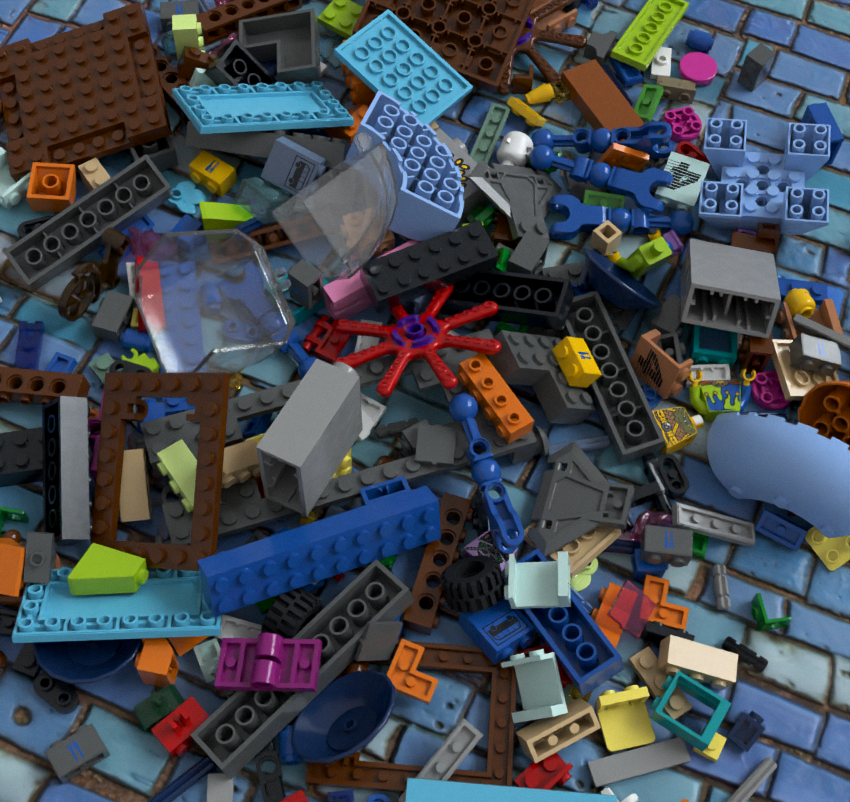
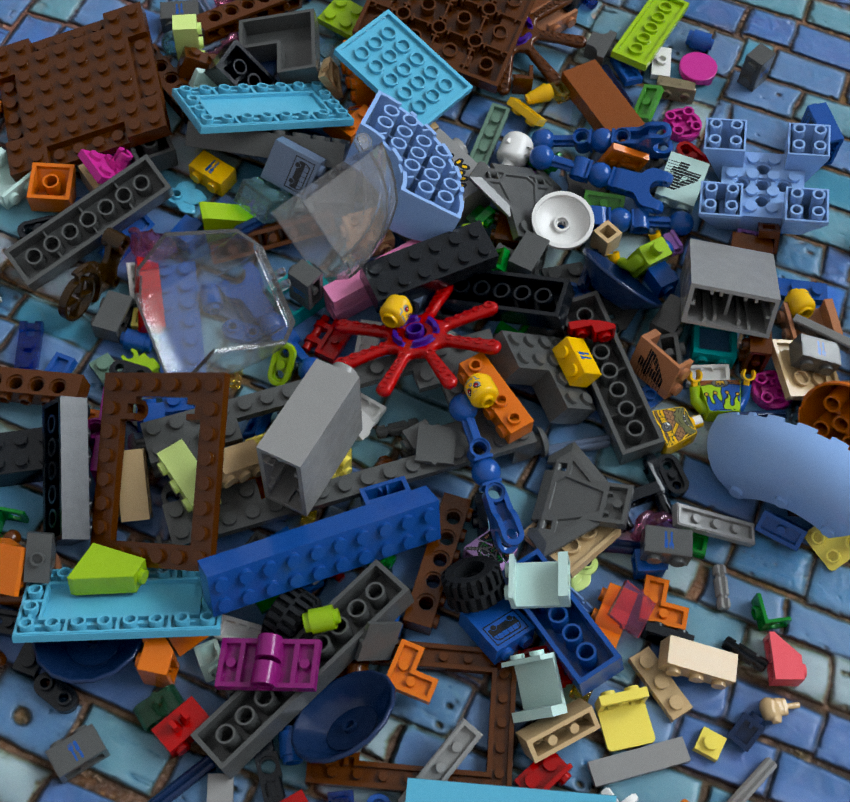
(105, 166): none -> dark pink plate
(282, 363): none -> lime plate
(321, 619): none -> lime brick
(330, 77): none -> tan wing
(396, 311): none -> yellow head
(481, 390): none -> yellow head
(566, 210): none -> white dish
(598, 329): none -> red slope
(661, 279): none -> blue brick
(718, 704): teal window -> none
(774, 708): none -> tan piece
(784, 662): none -> coral slope

